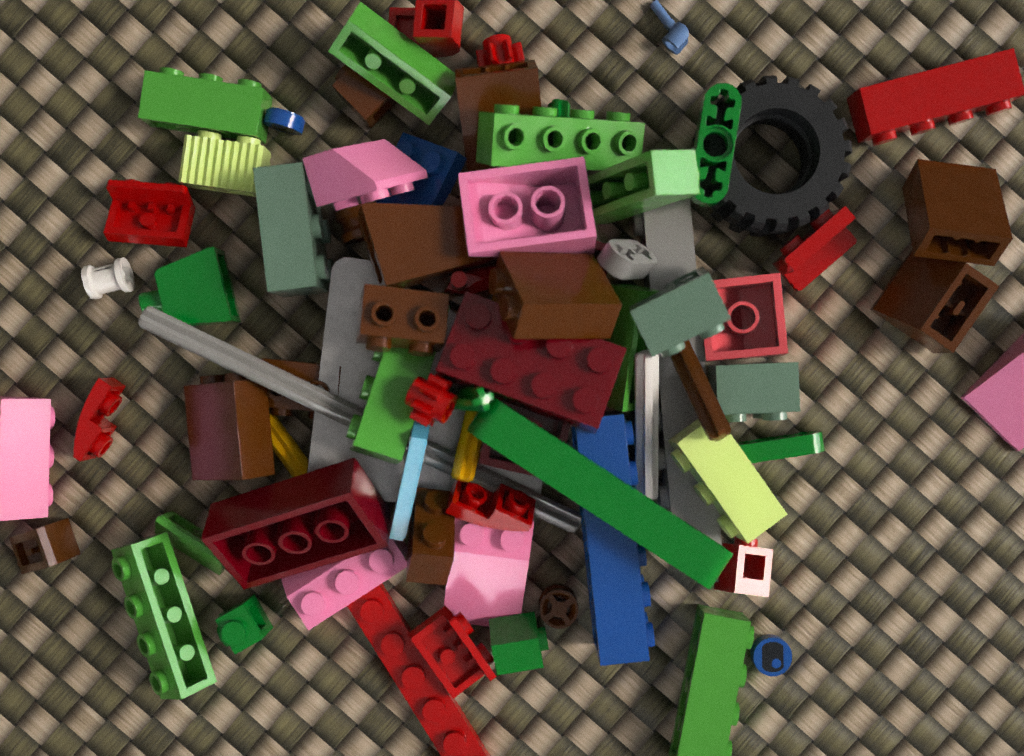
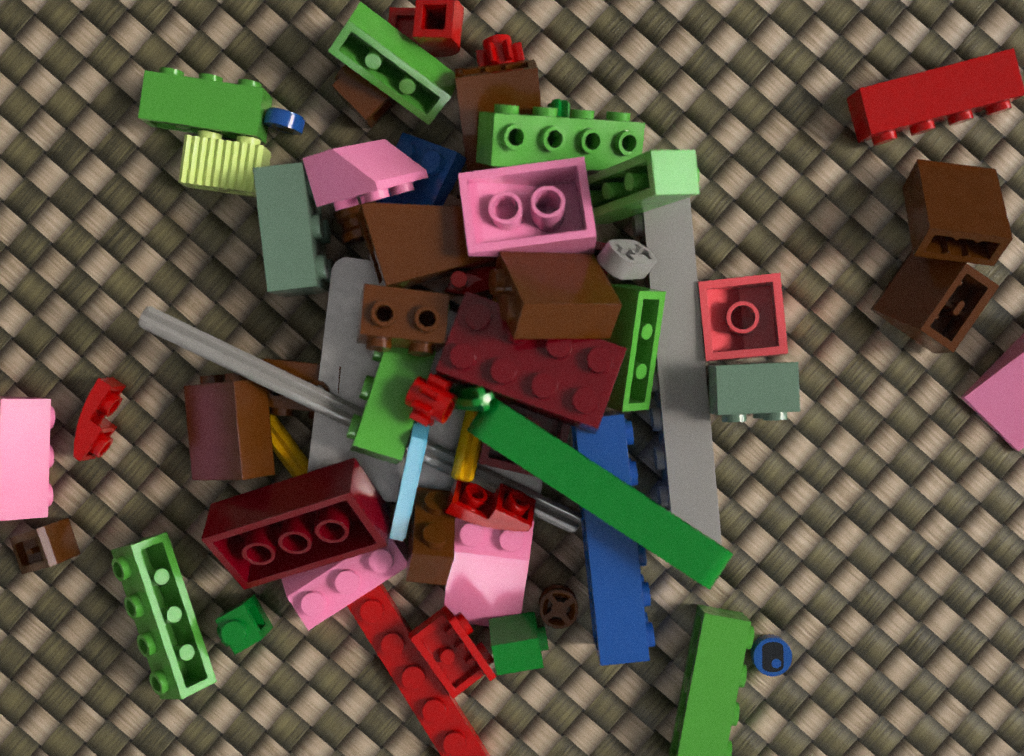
(108, 278): white bush -> none
(149, 213): red bracket -> none
(187, 539): bright green slope -> none
(195, 290): green torso -> none
(647, 422): white axle -> none
(678, 33): medium blue hand -> none
(680, 312): sand green brick -> none
(701, 394): reddish brown axle -> none
(727, 482): yellowish green brick -> none
(731, 117): green beam -> none
(747, 570): brick -> none
(783, 446): green beam -> none
(817, 250): red bracket -> none
(820, 149): black tyre -> none

